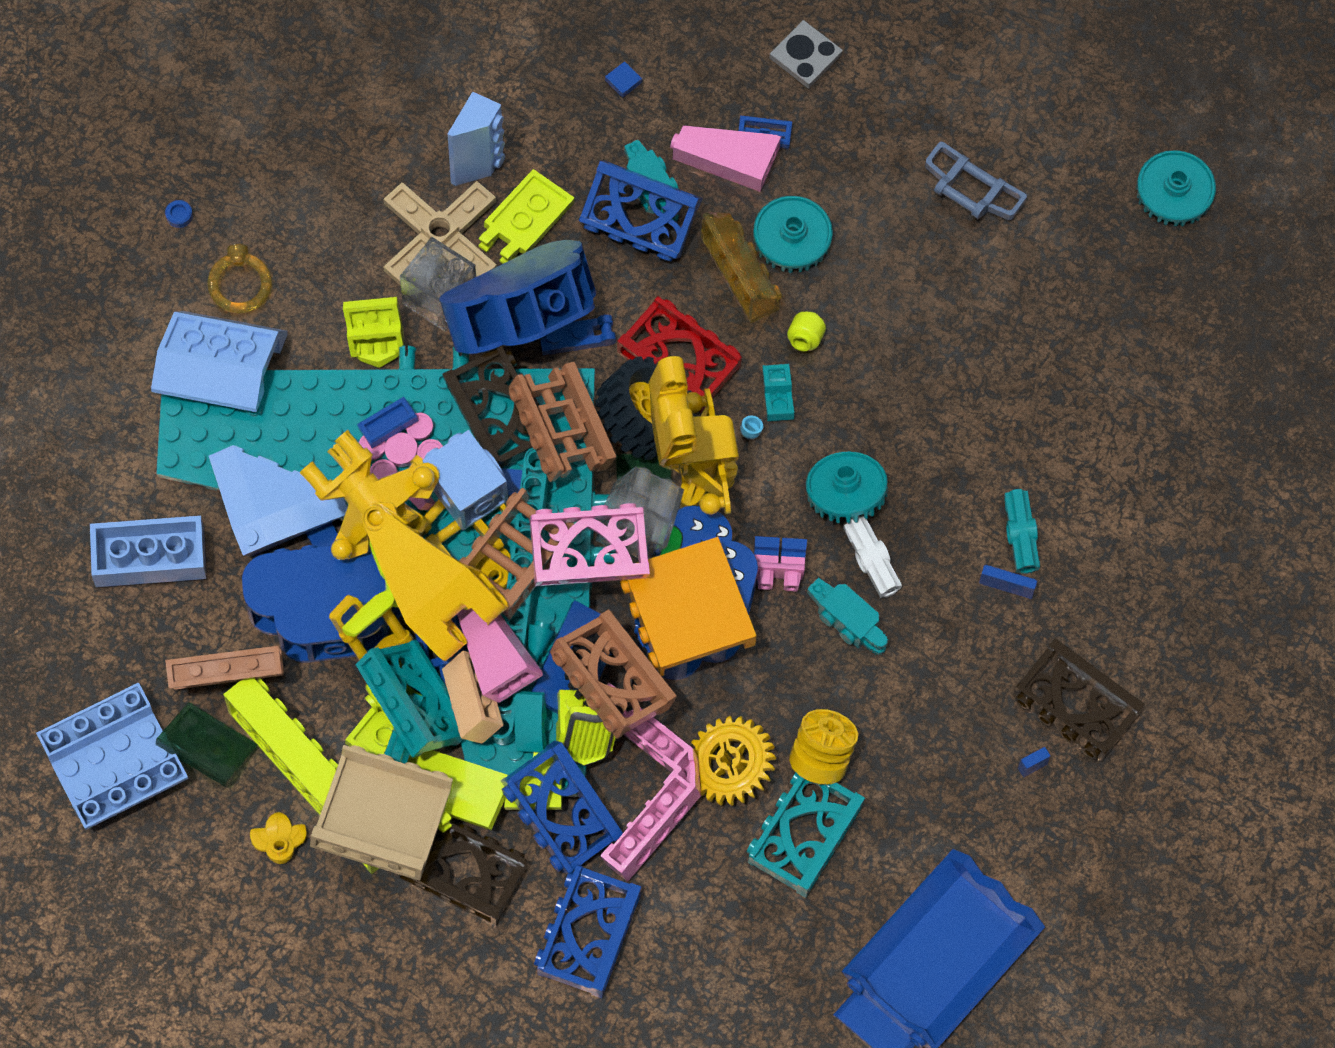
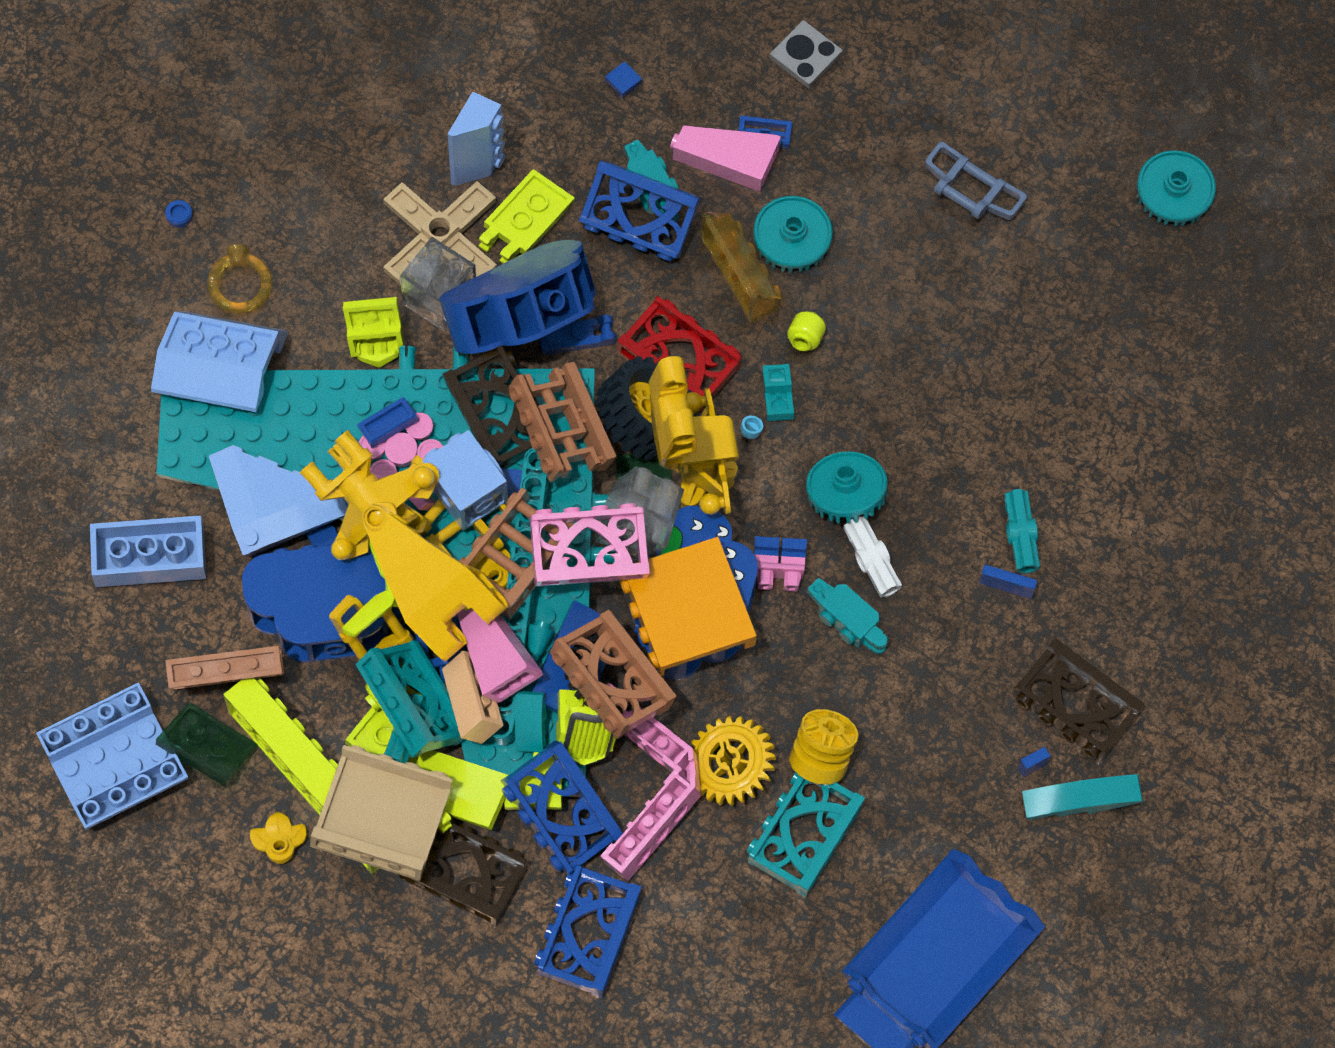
(1082, 796): none -> teal slope

